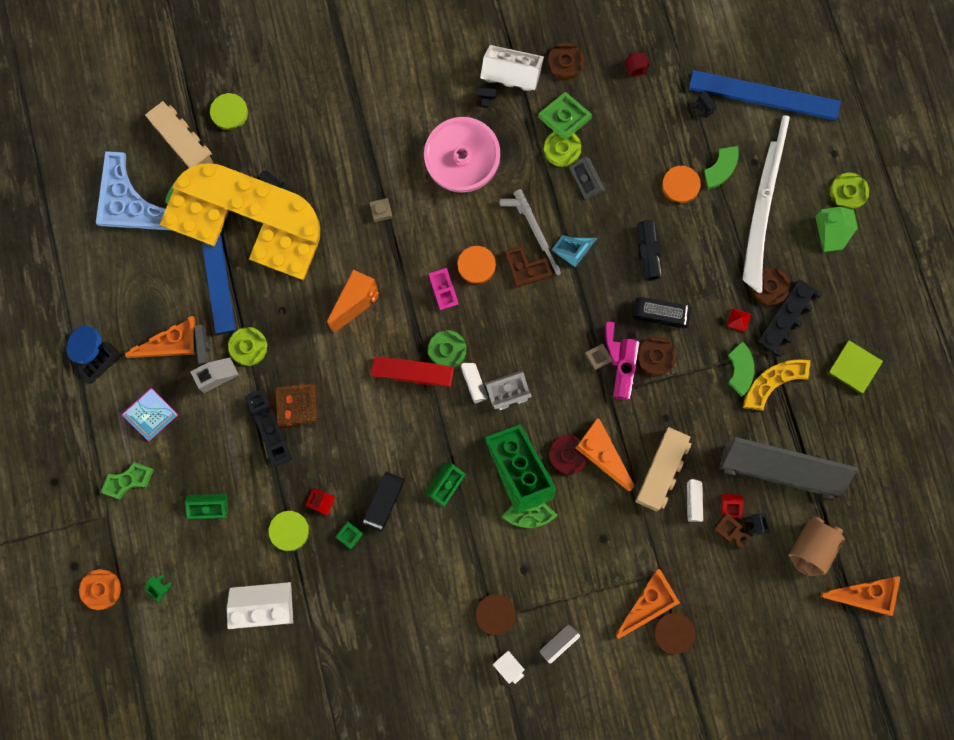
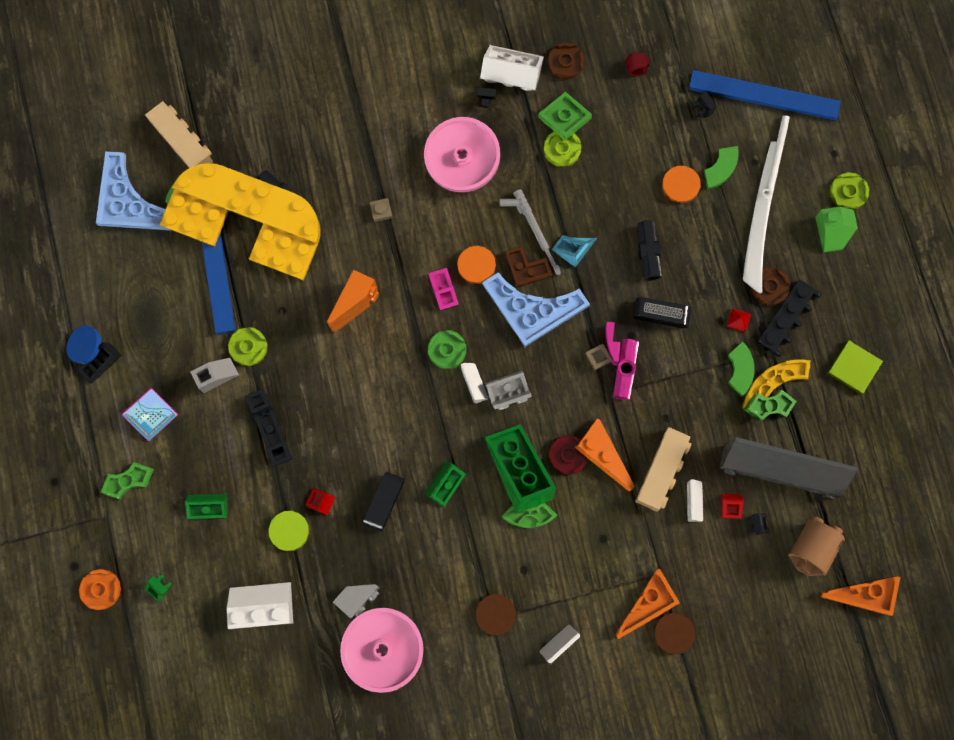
(173, 342): orange wing -> none
(202, 345): dark grey plate -> none
(229, 111): lime tile -> none
(296, 405): clear orange tile -> none
(349, 535): green tile -> none
(354, 598): none -> light grey slope
(381, 650): none -> bright pink dish
(412, 371): red slope -> none
(509, 668): white brick -> none
(532, 315): none -> light blue plate
(587, 178): dark grey slope -> none
(656, 356): reddish brown tile -> none
(729, 530): reddish brown plate -> none
(760, 407): none -> bright green tile

